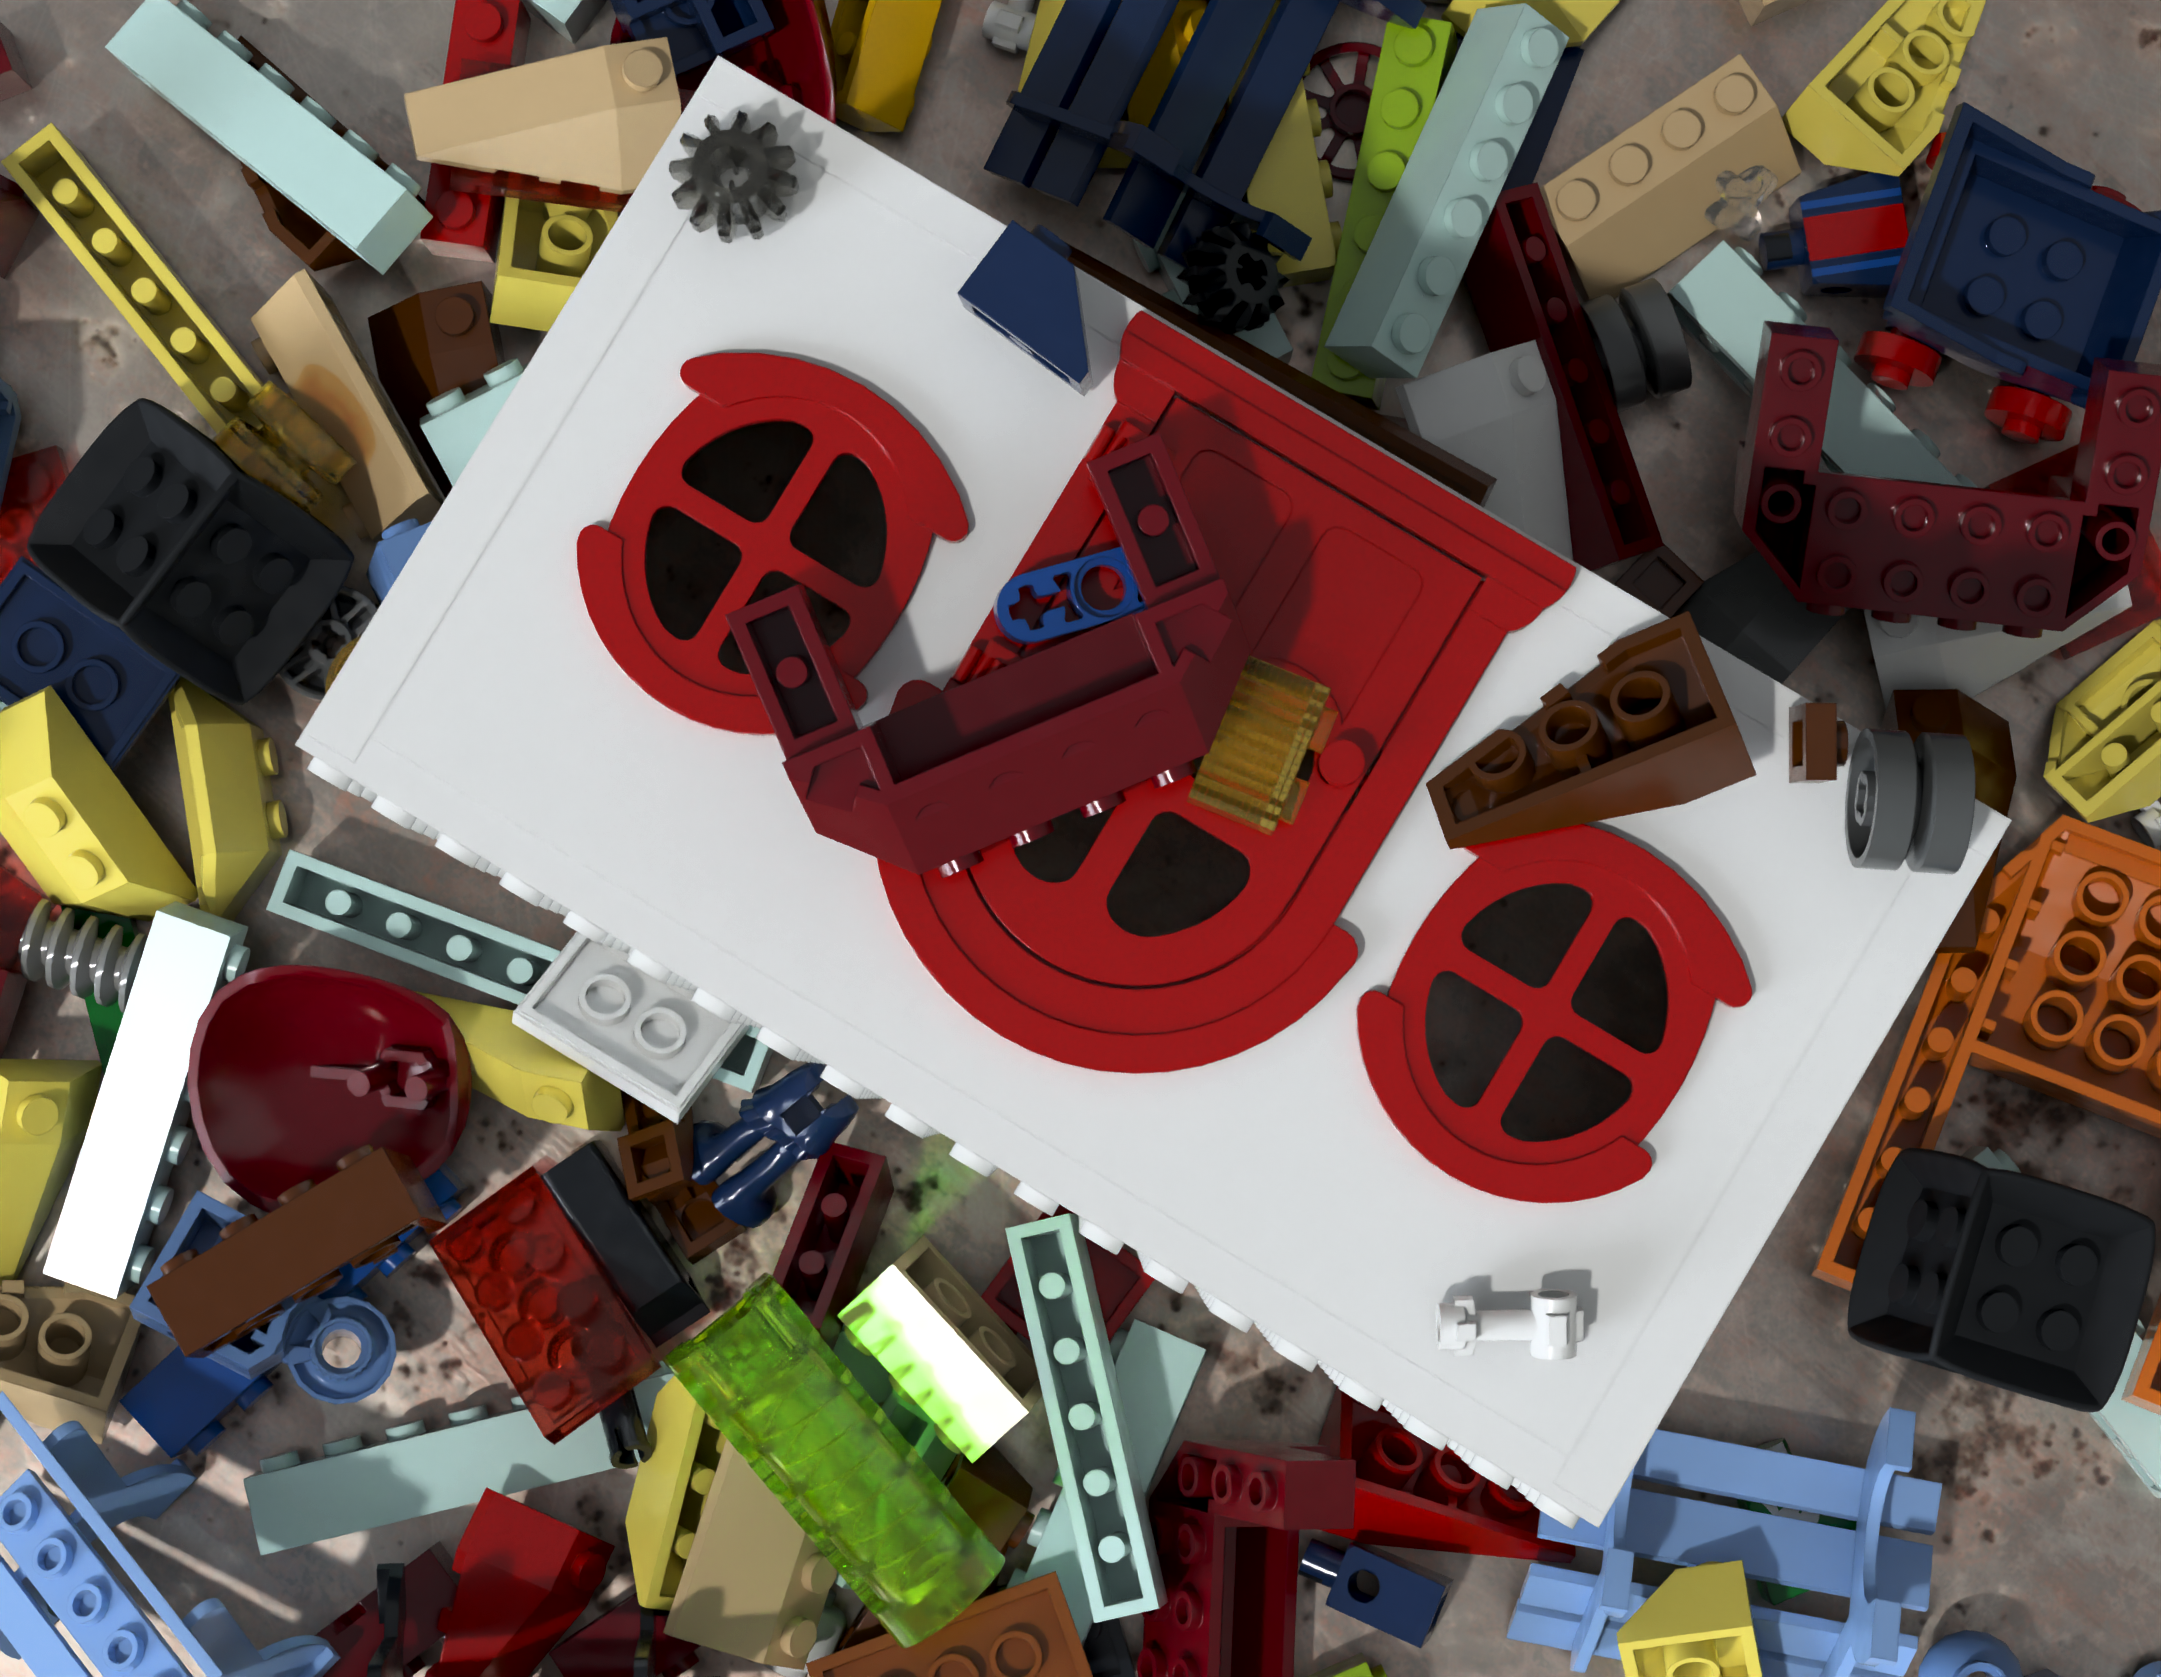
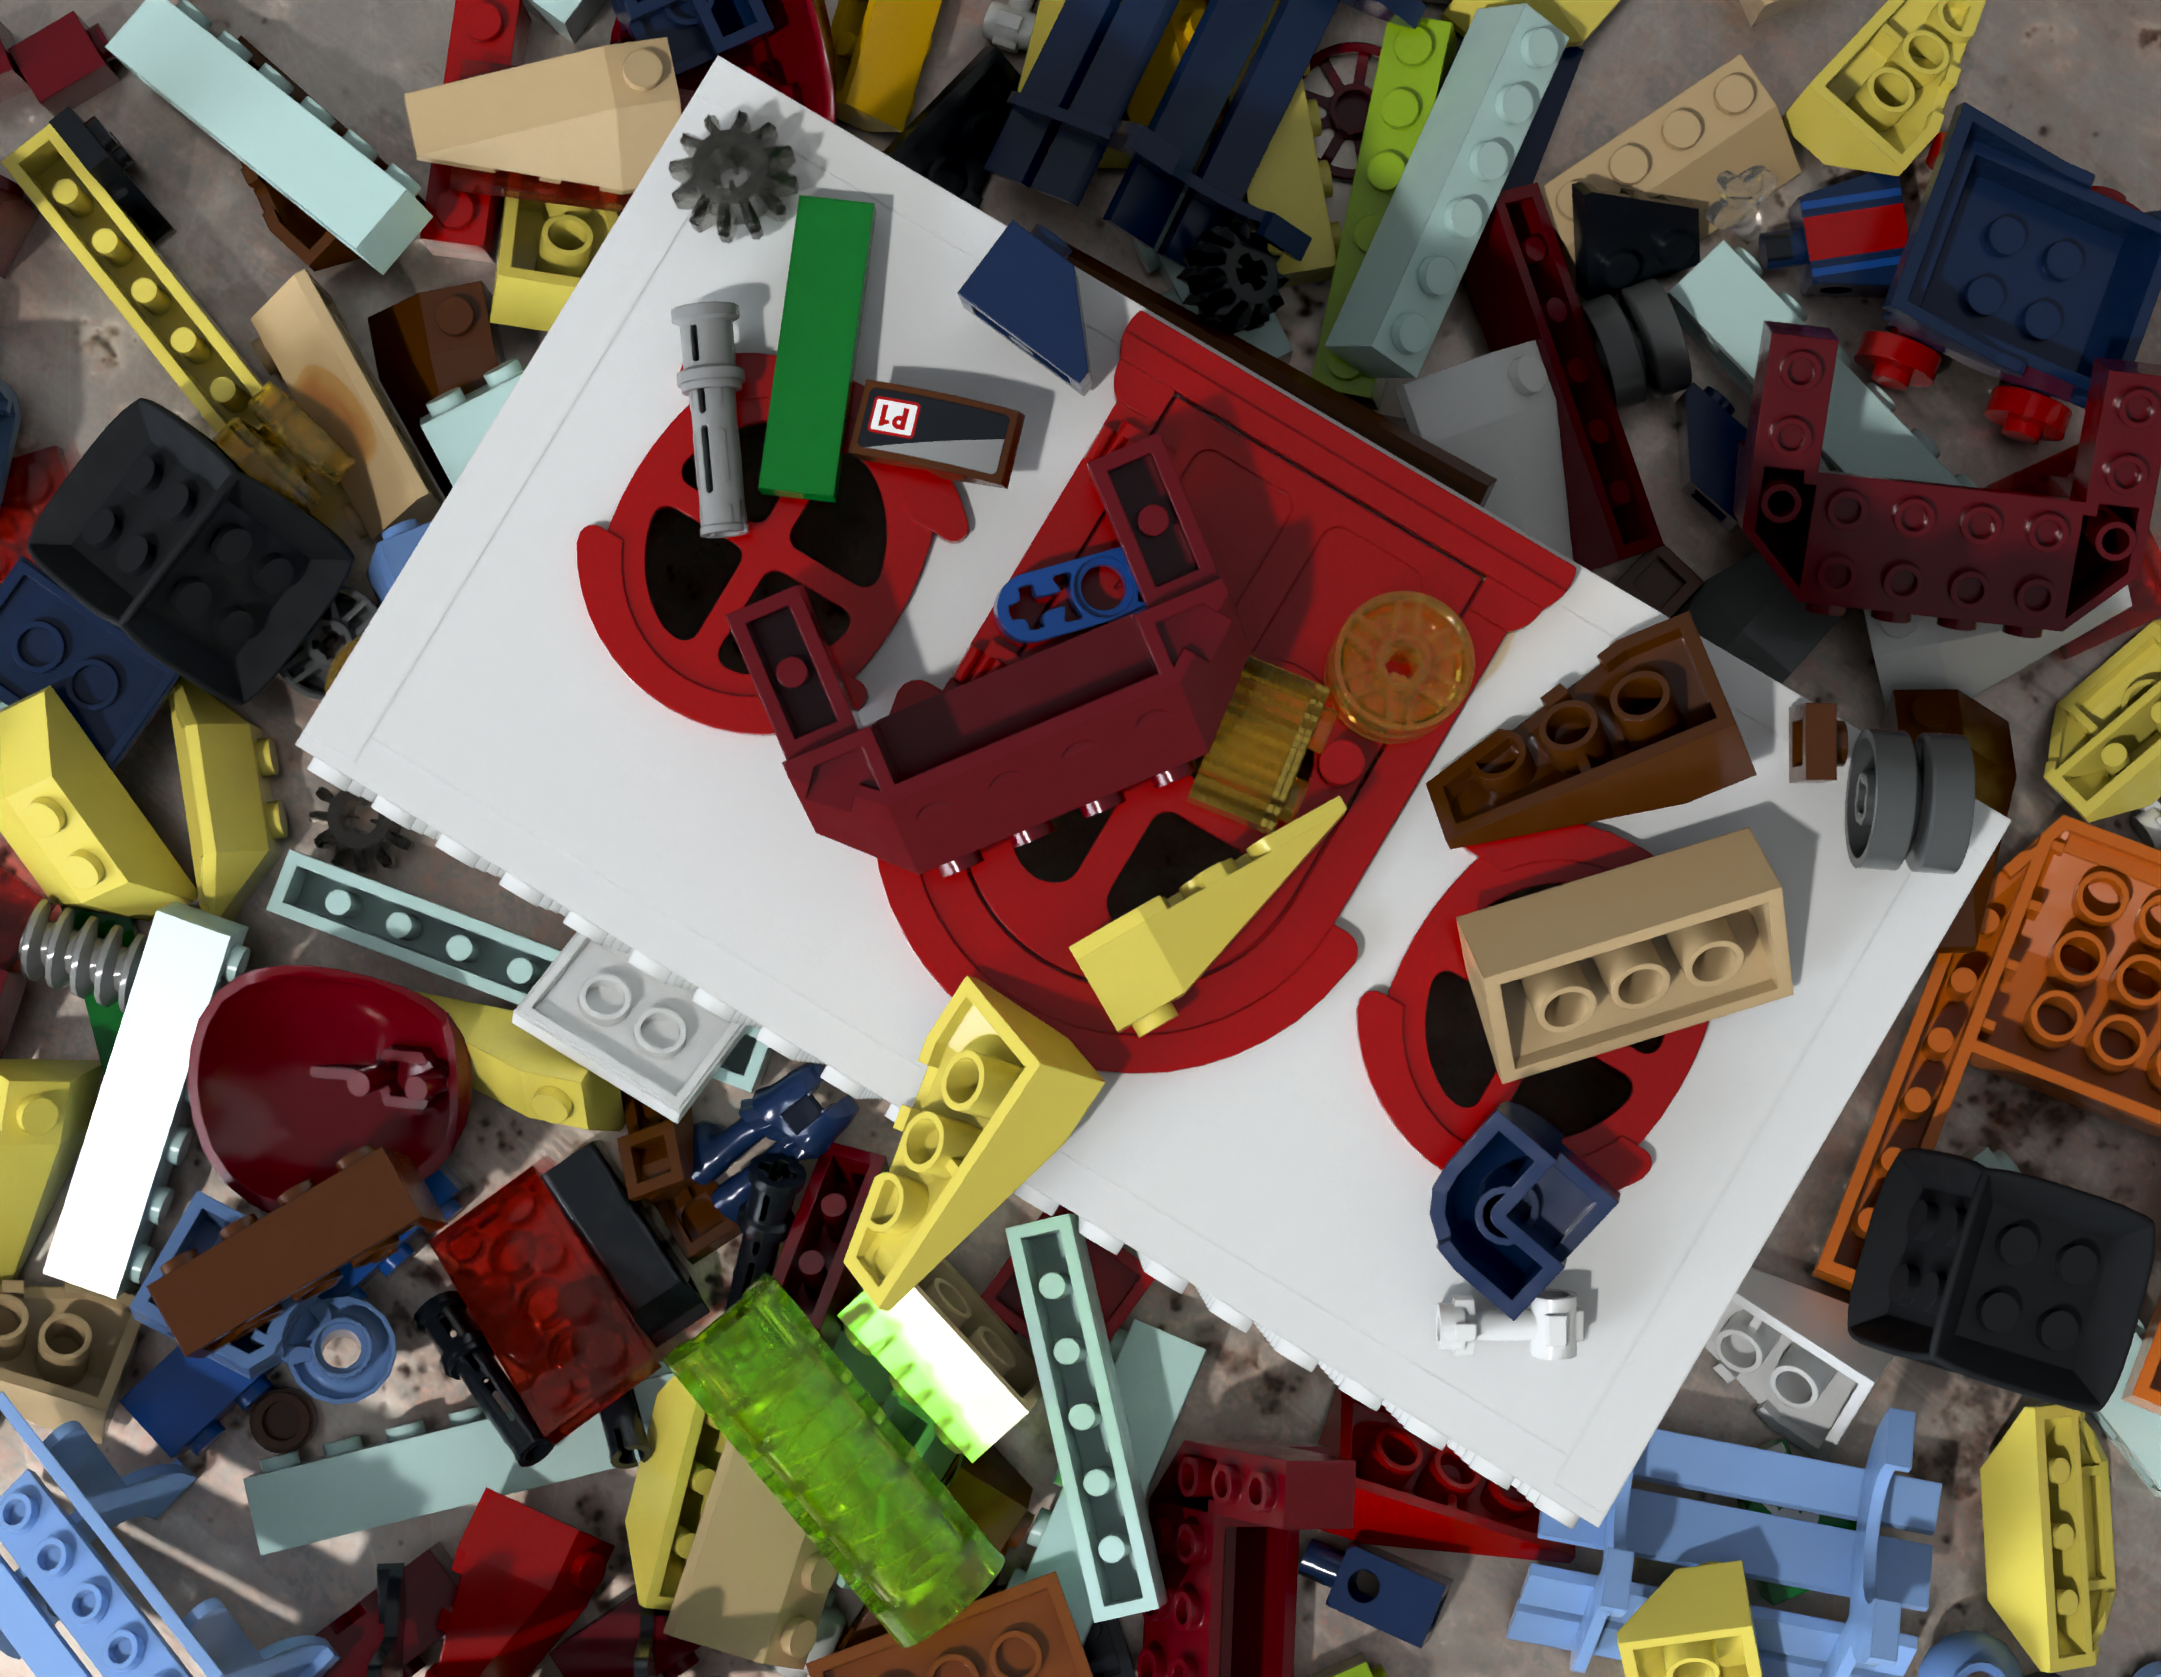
(66, 63): none -> dark red brick
(107, 163): none -> black wing
(283, 1420): none -> reddish brown tile
(352, 840): none -> clear smoke gear
(472, 1360): none -> black pin
(712, 384): none -> light grey pin
(765, 1218): none -> black pin
(817, 349): none -> green tile
(937, 433): none -> slope
(960, 127): none -> black wing
(986, 1117): none -> light yellow wedge
(1169, 943): none -> light yellow wedge
(1409, 630): none -> clear yellow wheel
(1515, 1206): none -> dark blue brick
(1627, 954): none -> tan slope
(1630, 238): none -> black wing
(1708, 451): none -> dark blue slope
(1796, 1360): none -> white wedge
(2050, 1536): none -> light yellow wedge

